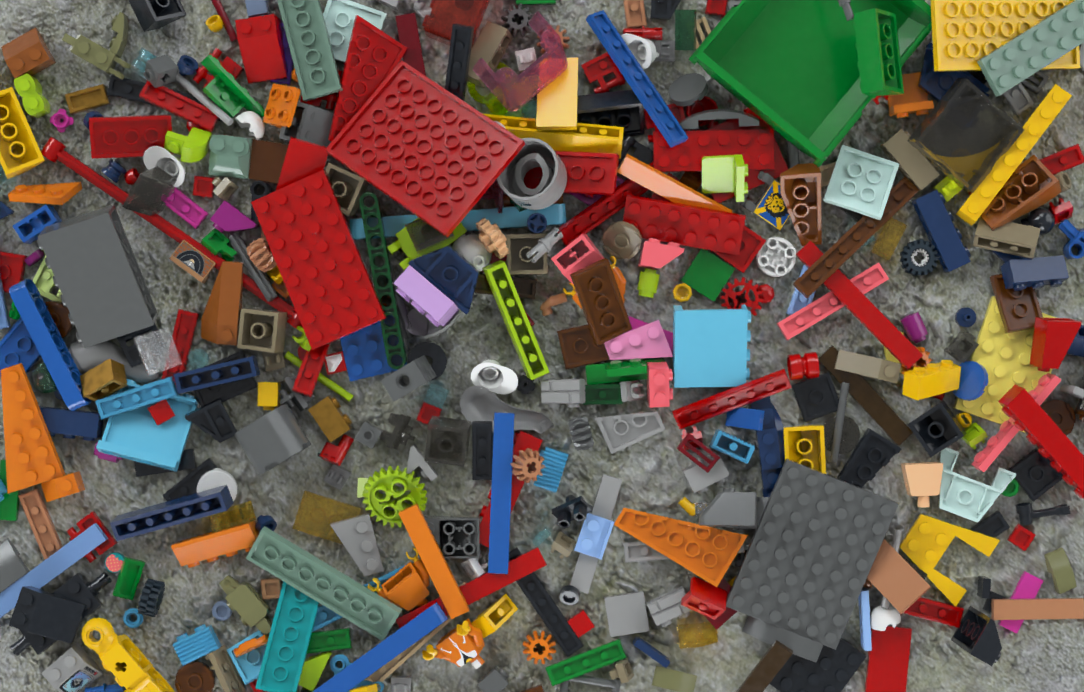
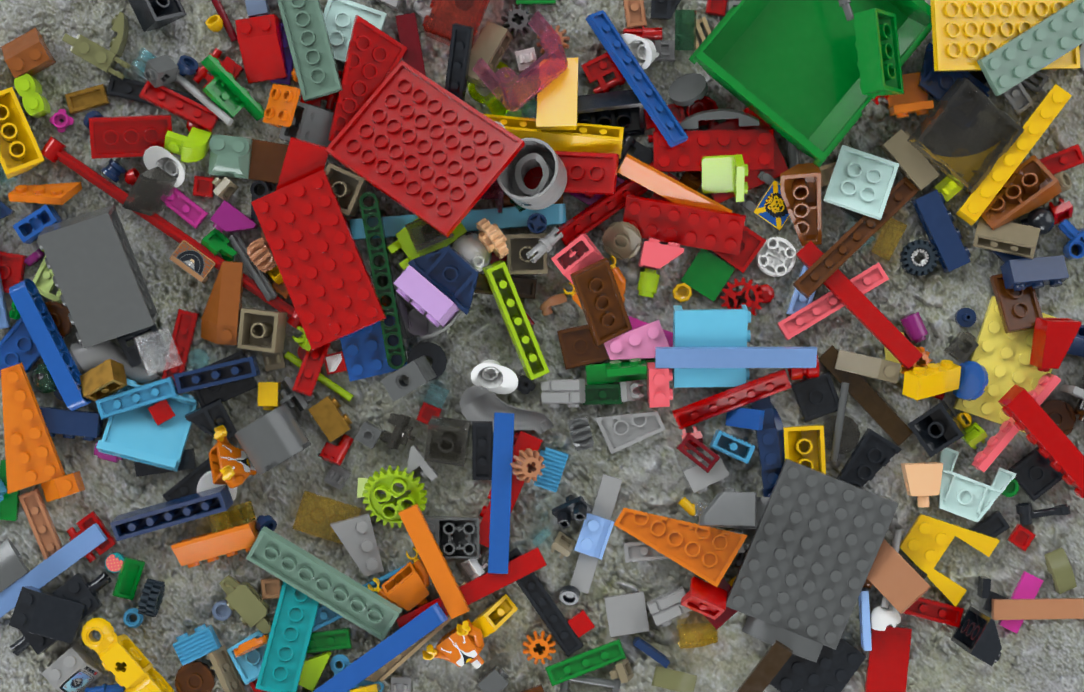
(227, 462): none -> orange torso
(252, 121): white hair -> none
(735, 357): none -> medium blue tile

